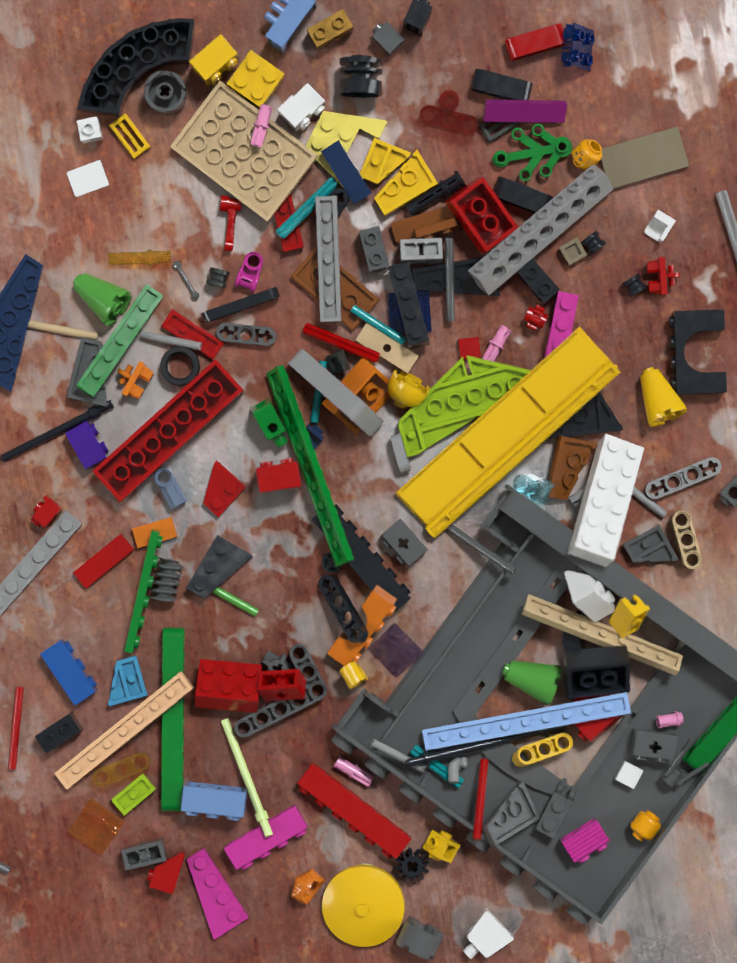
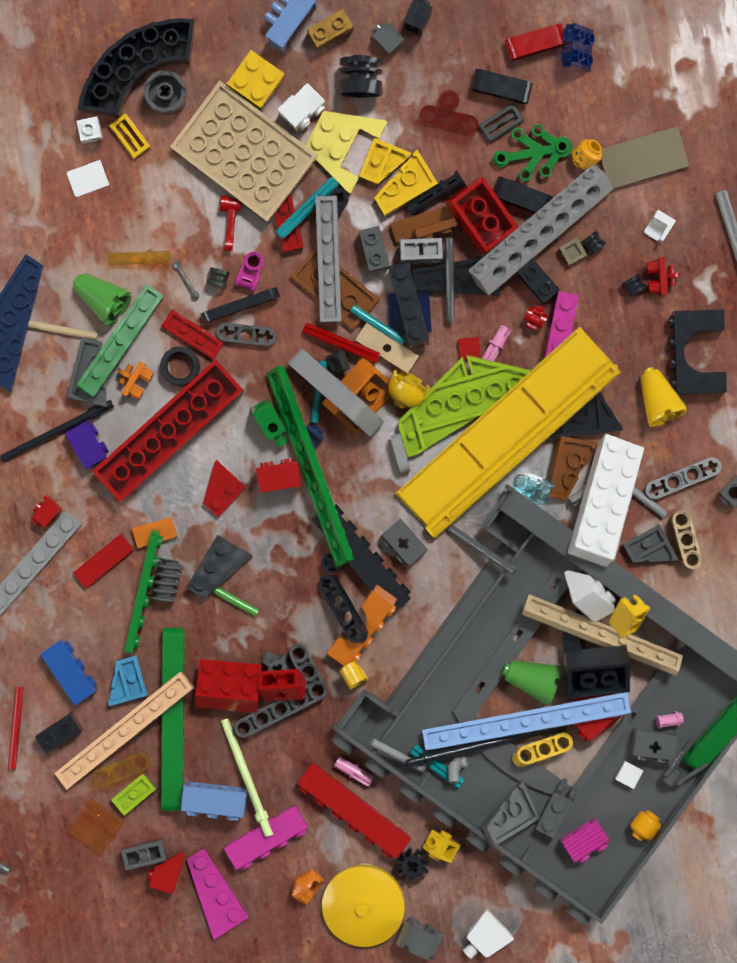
(171, 340): light grey bar -> none
(171, 489): sand blue piece -> none
(214, 60): yellow brick -> none
(261, 125): bright pink axle -> none
(346, 172): dark blue tile -> none
(395, 650): clear purple hinge -> none
(480, 801): red bar -> none
(524, 111): magenta tile -> none

